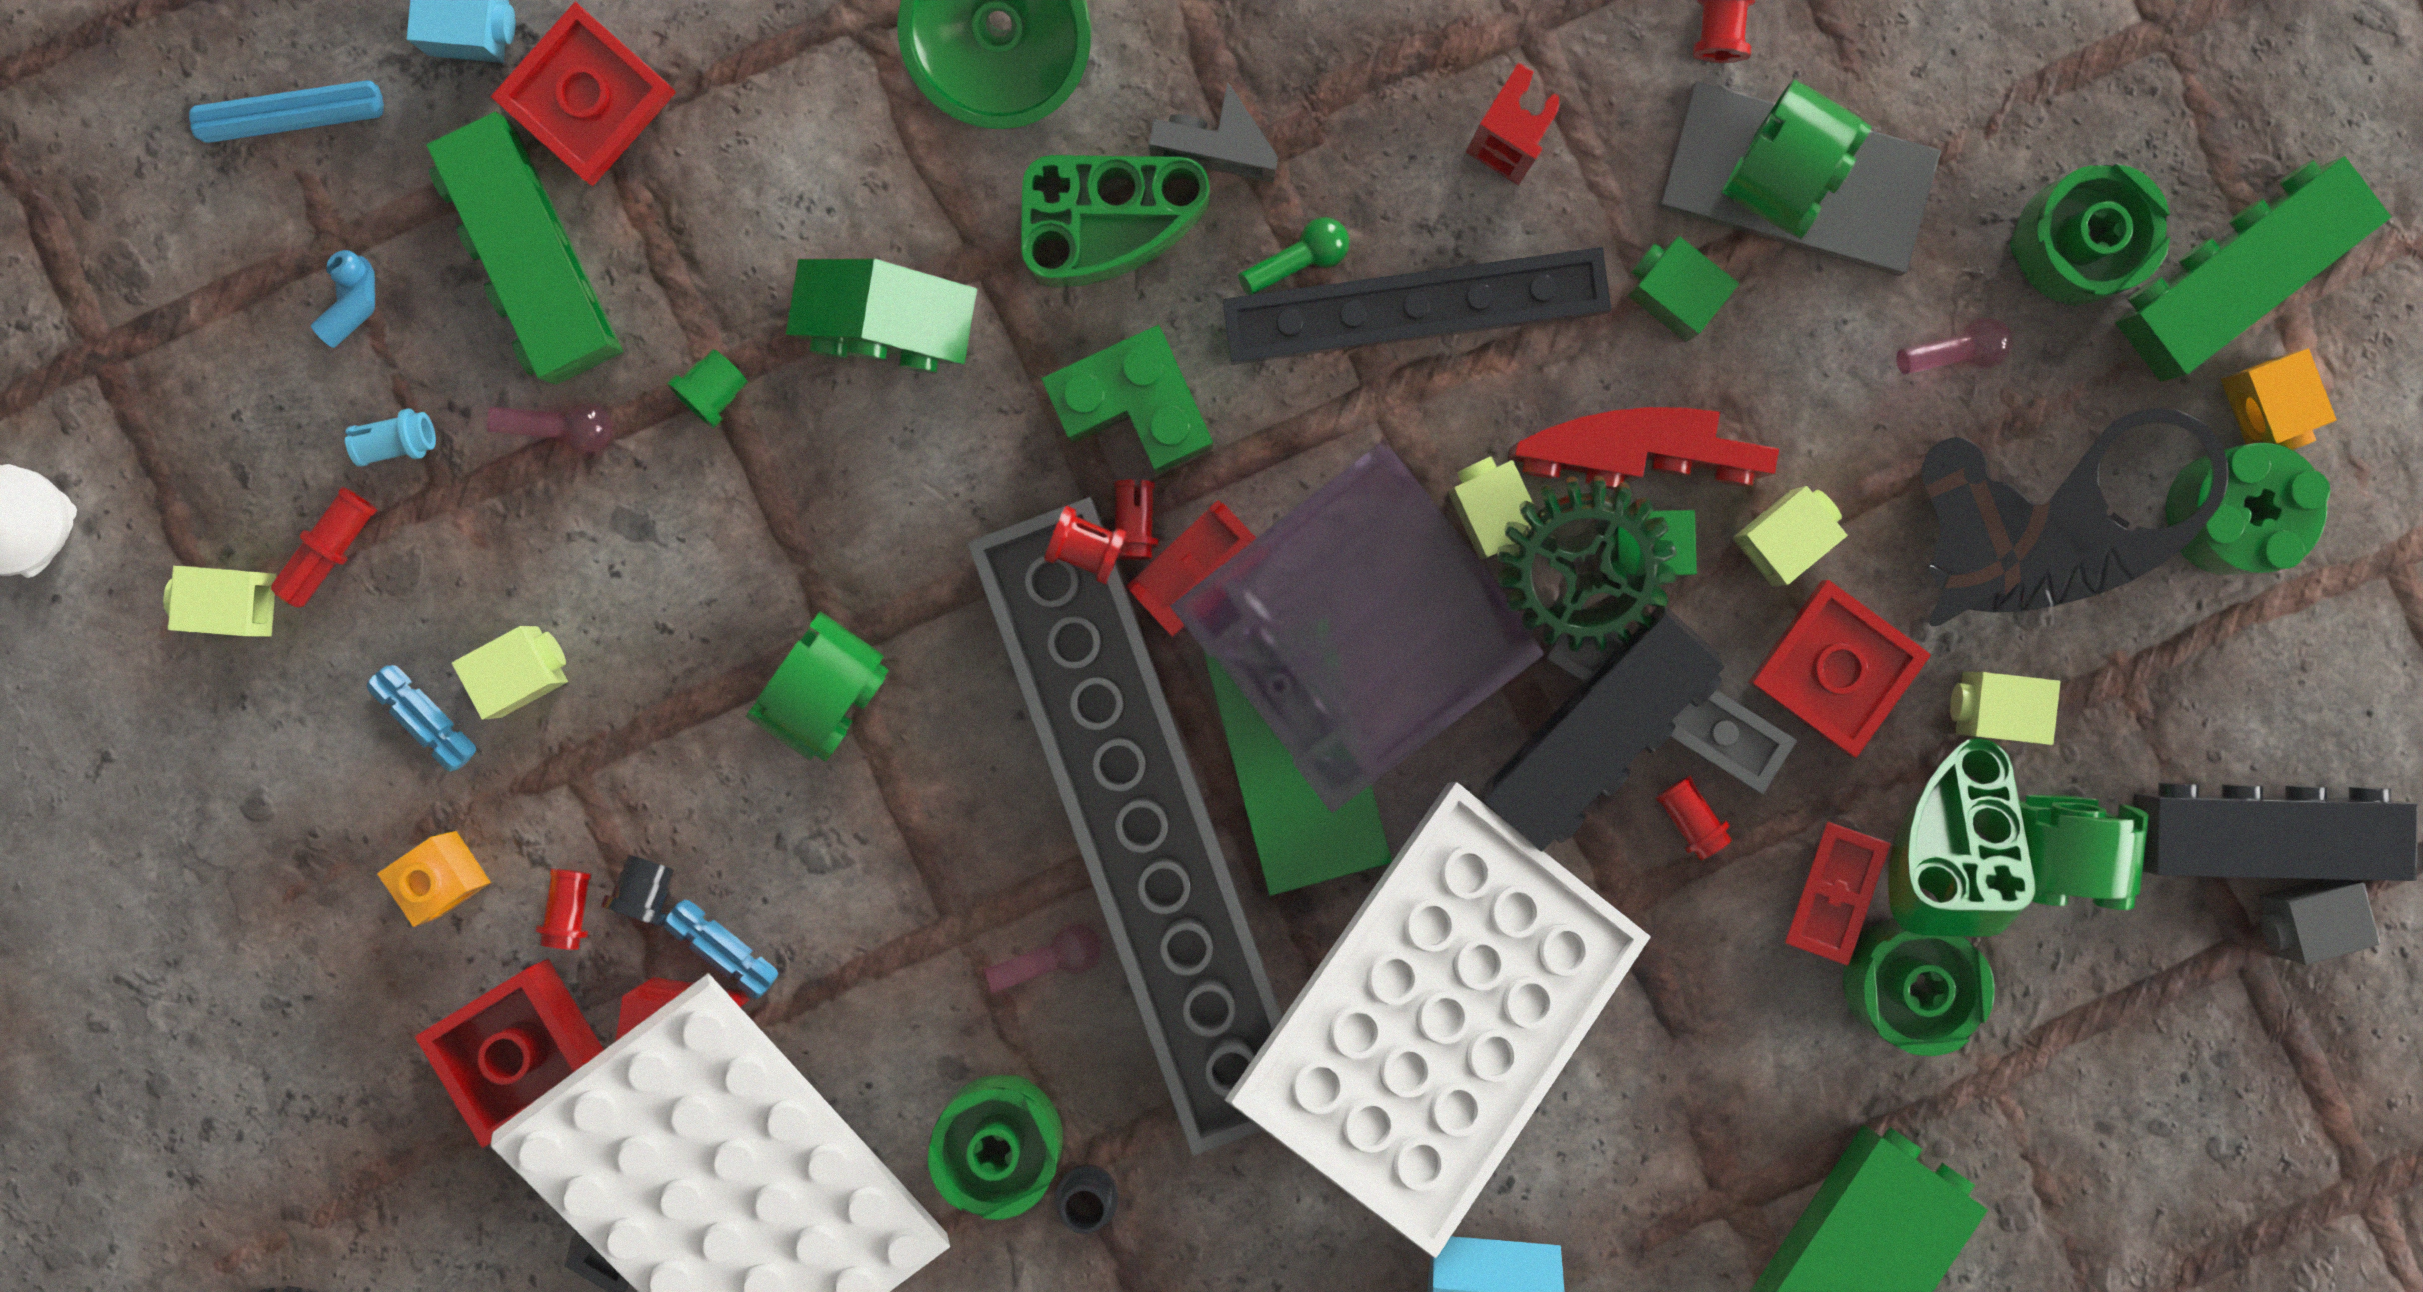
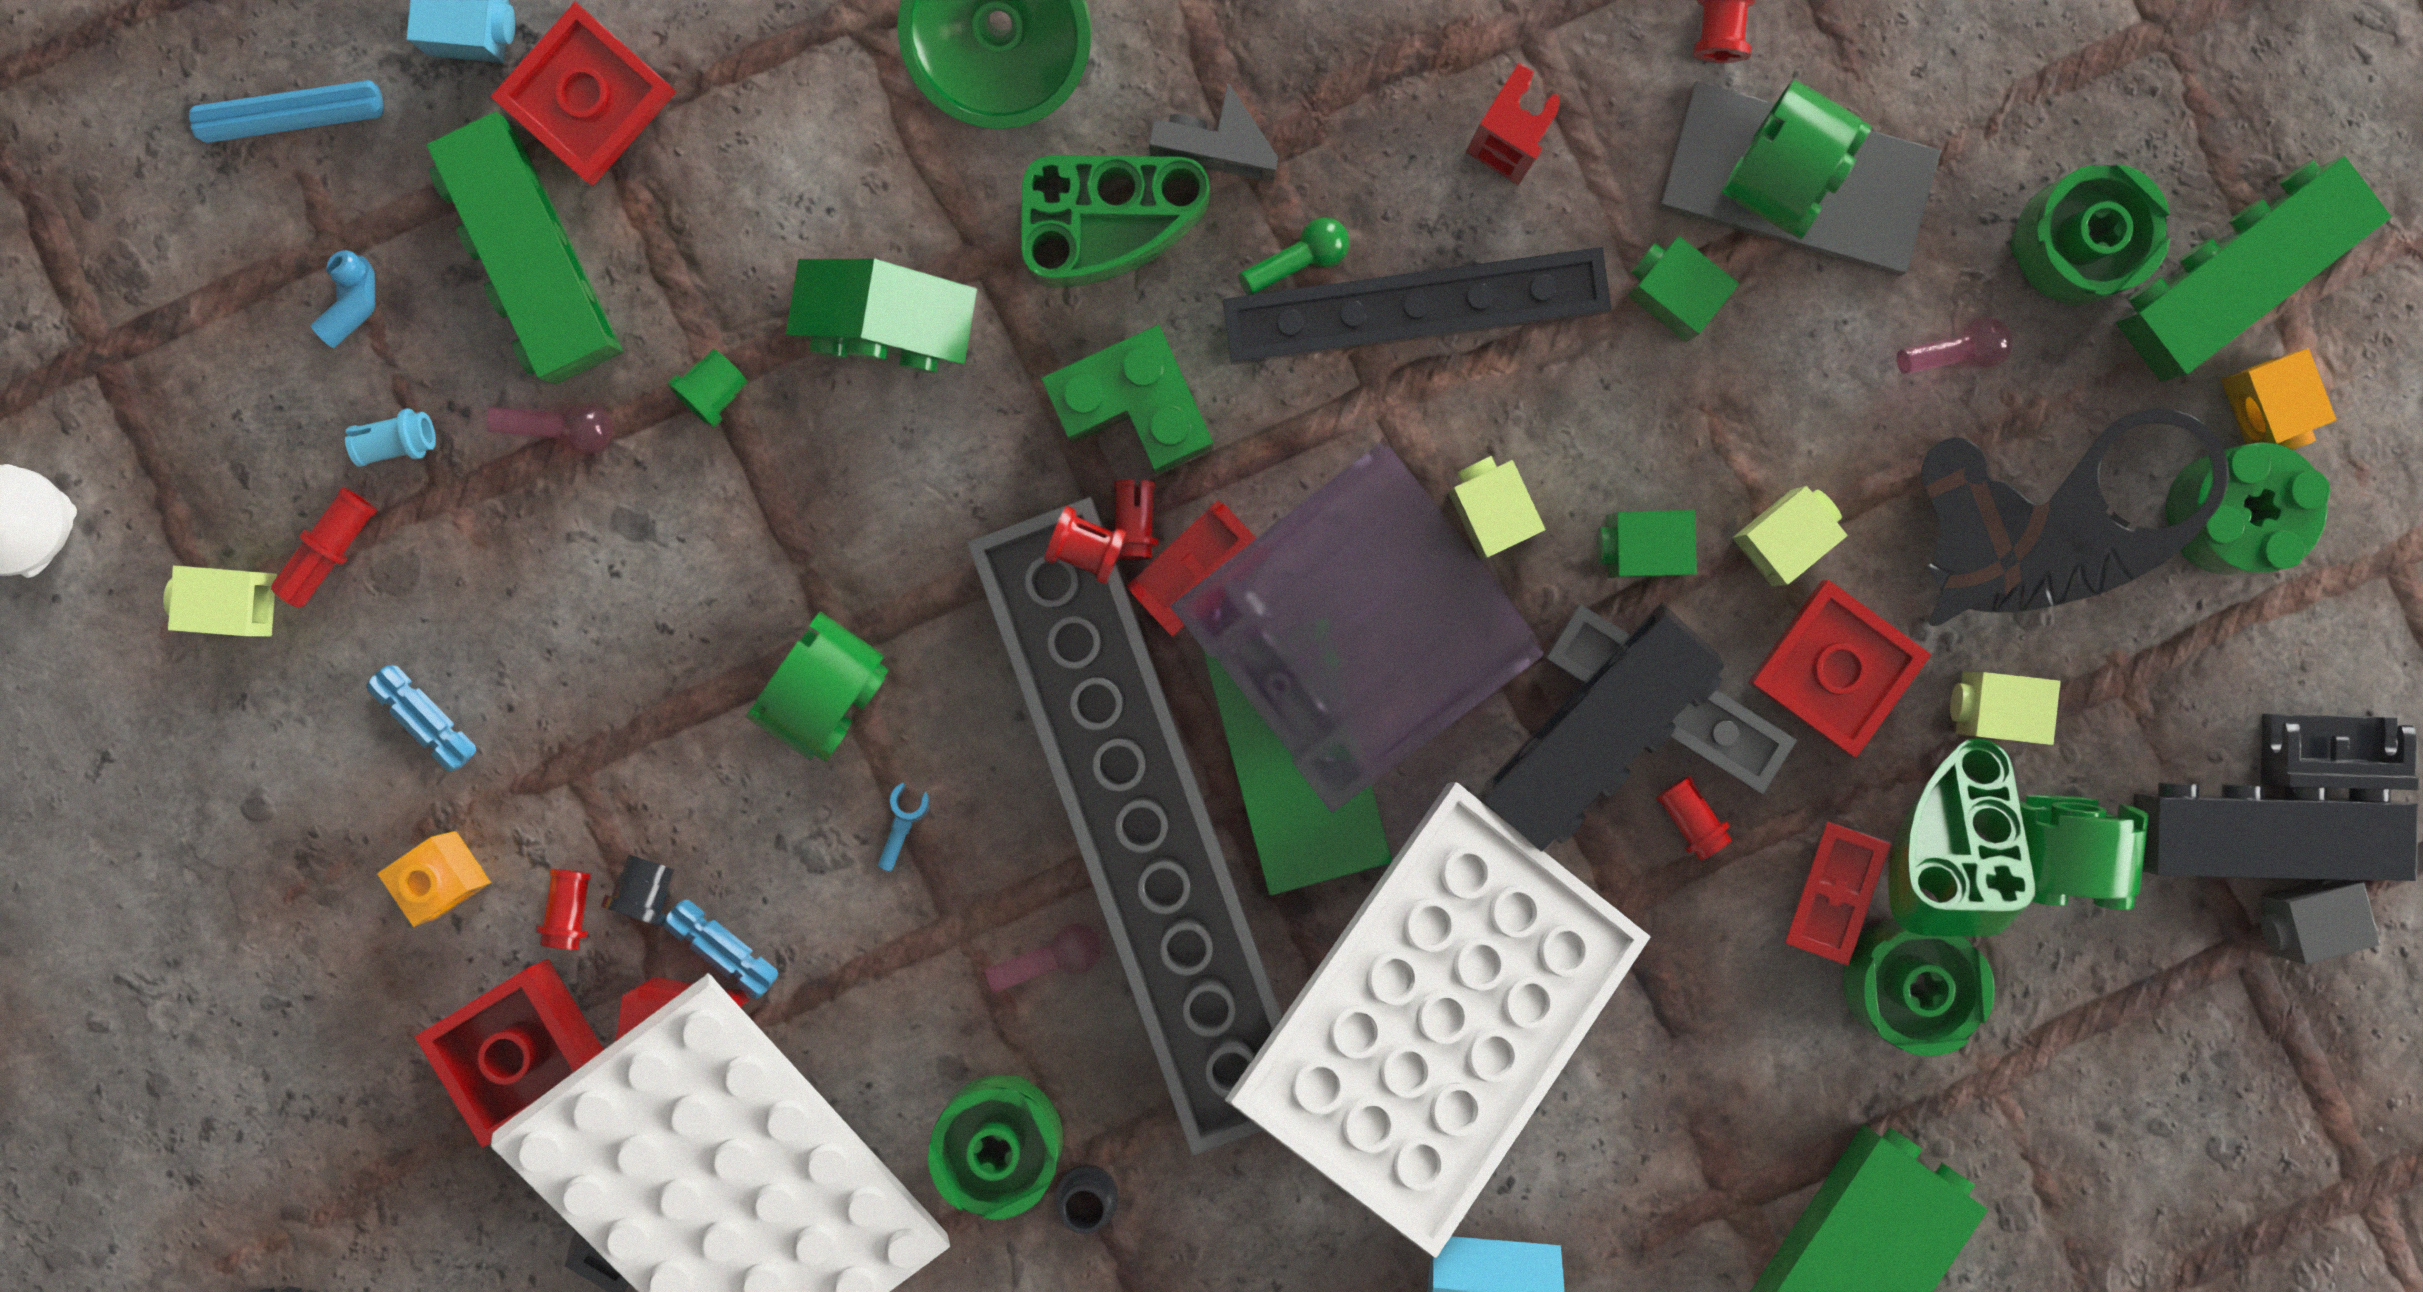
(512, 671): yellowish green brick -> none
(900, 827): none -> dark azure hand
(1611, 578): dark green gear -> none
(1621, 440): red slope -> none
(2338, 752): none -> black hinge

